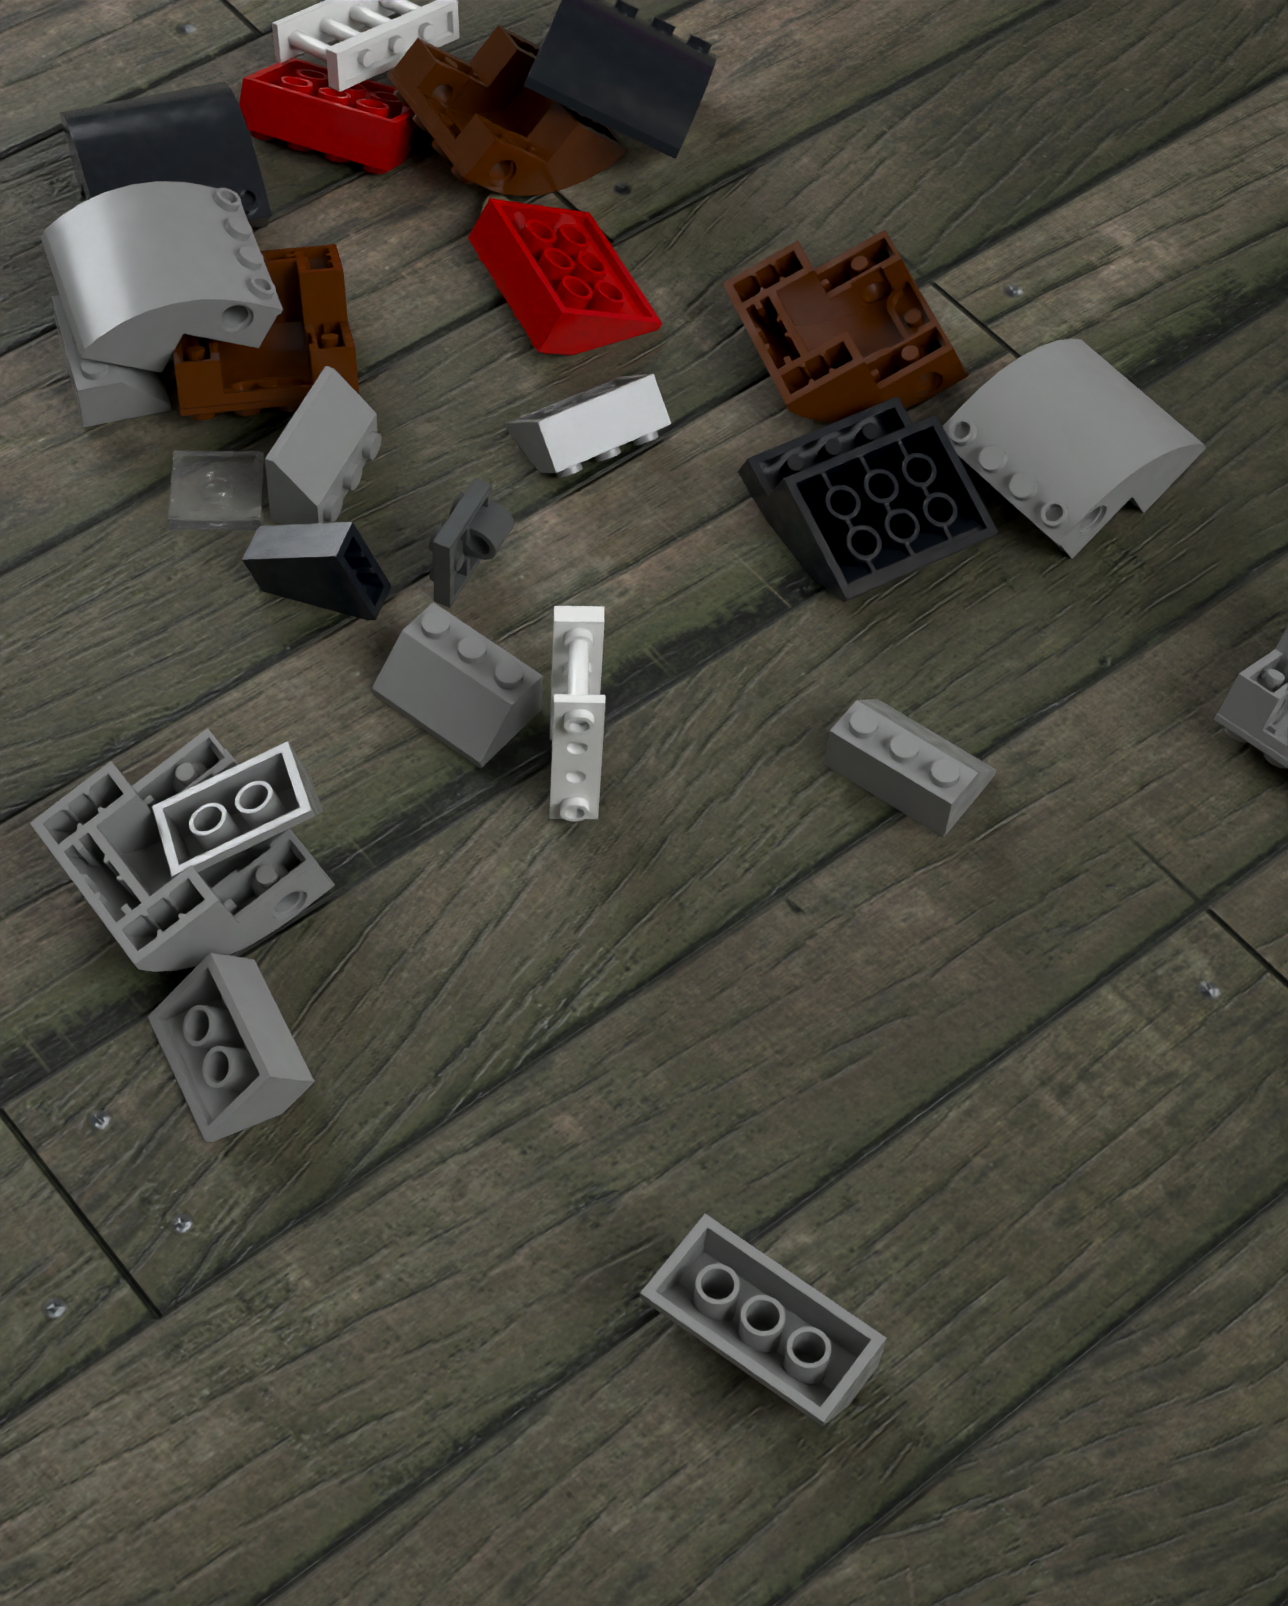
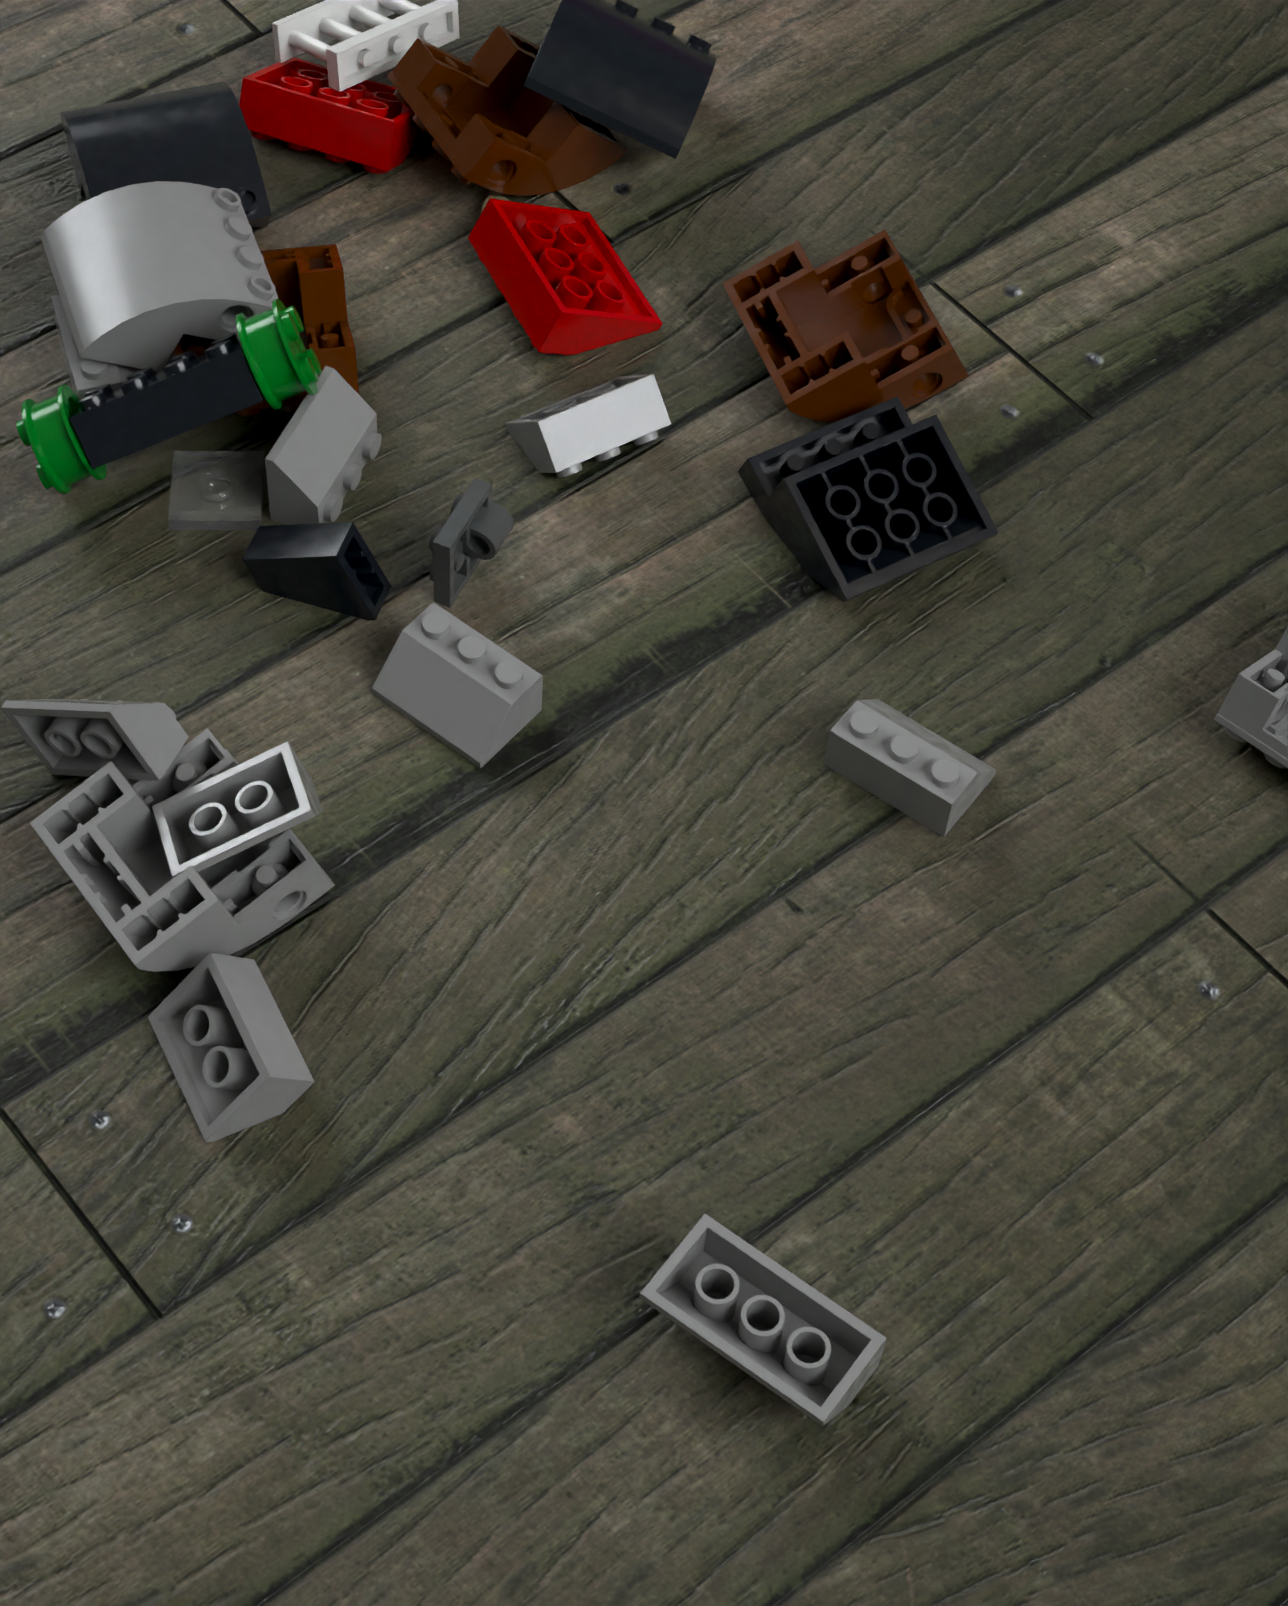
(83, 435): none -> brick
(87, 734): none -> light grey slope
(576, 712): white fence -> none
(1070, 441): light grey slope -> none

